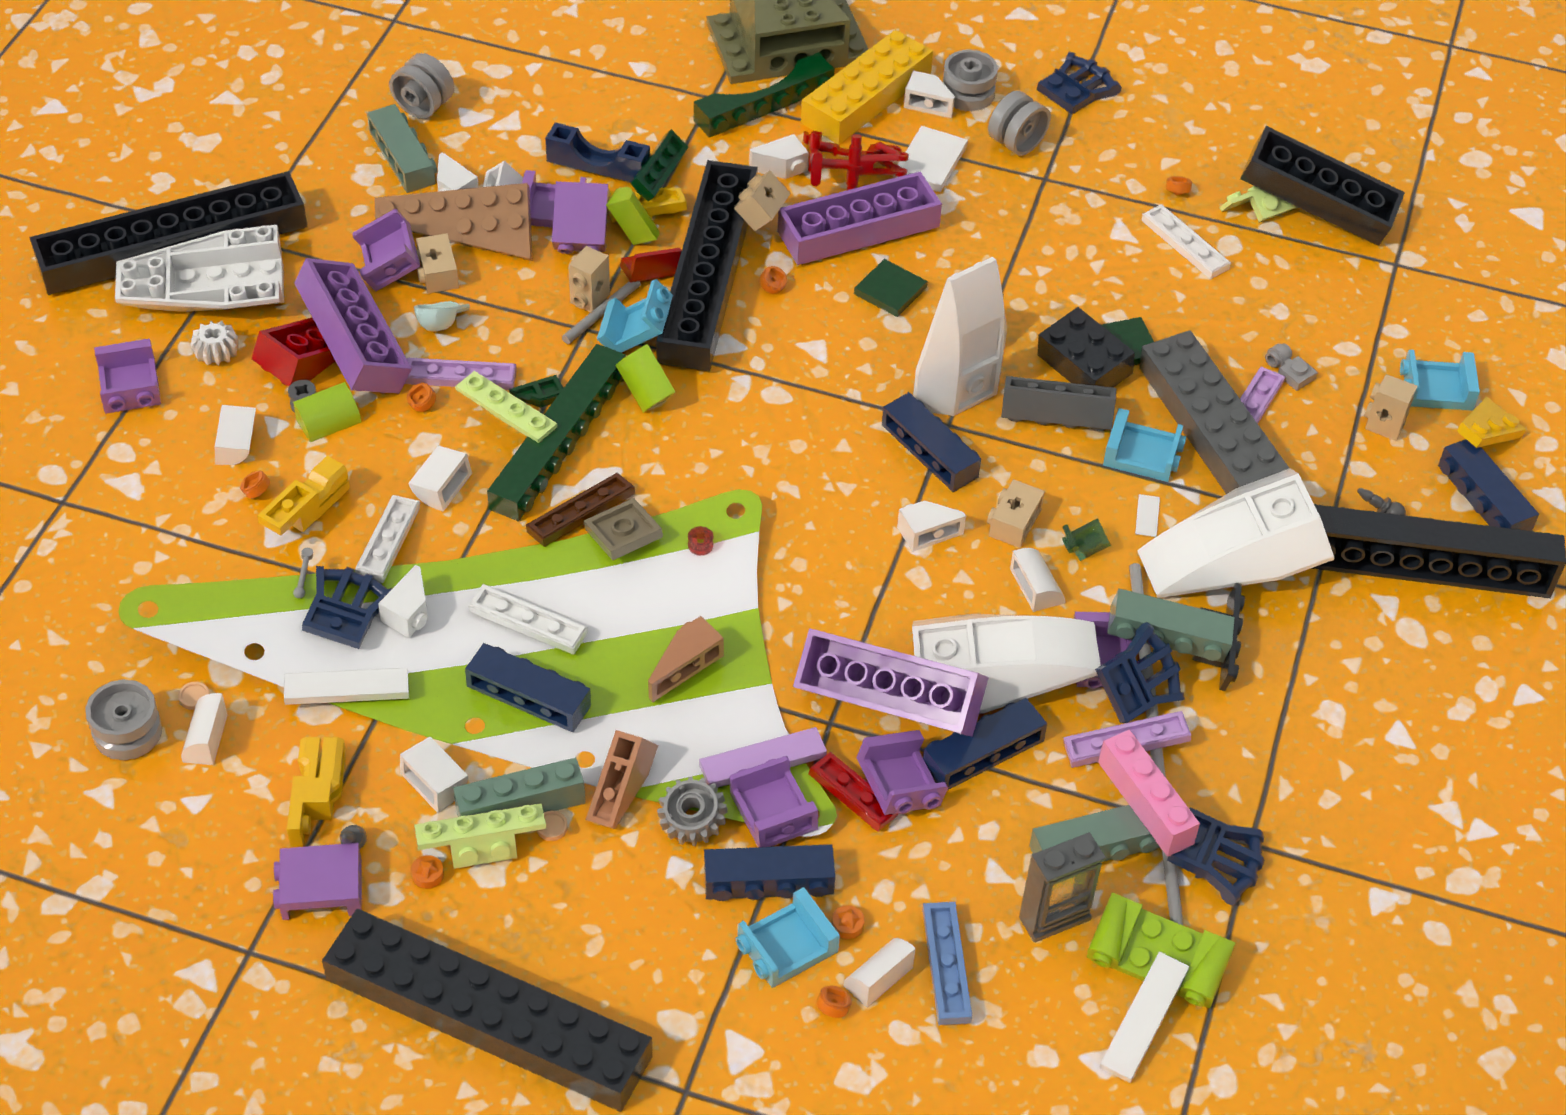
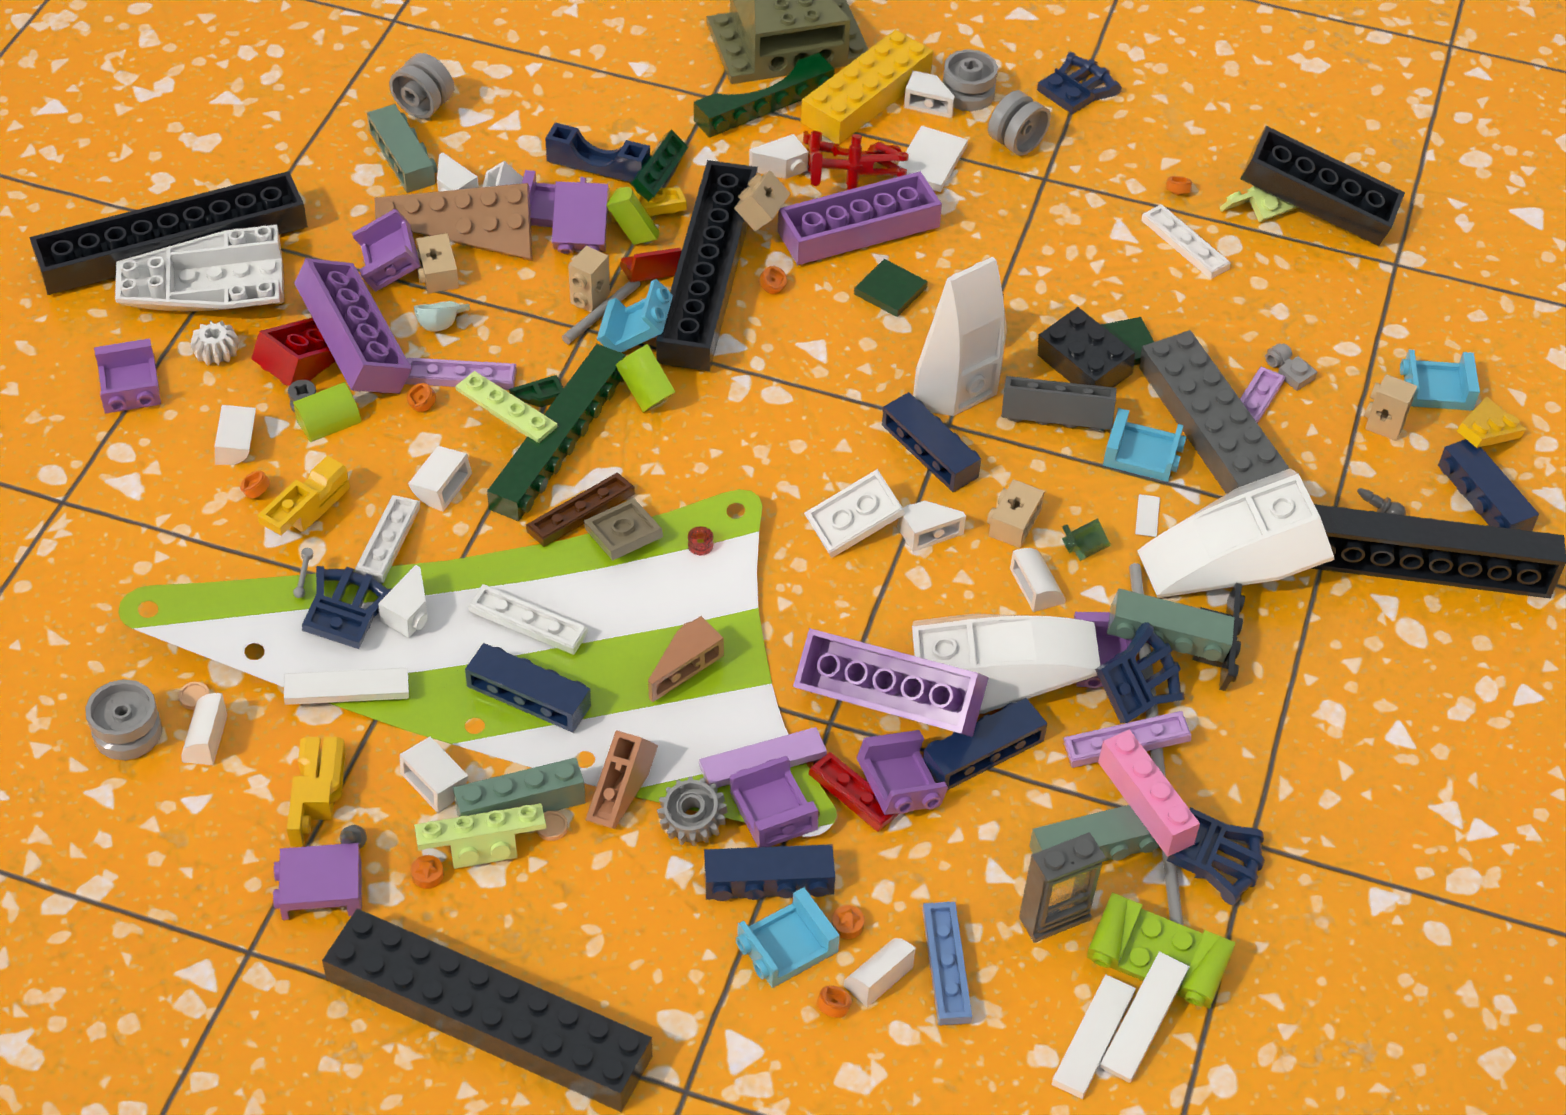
(854, 513): none -> white tile
(1093, 1036): none -> white tile

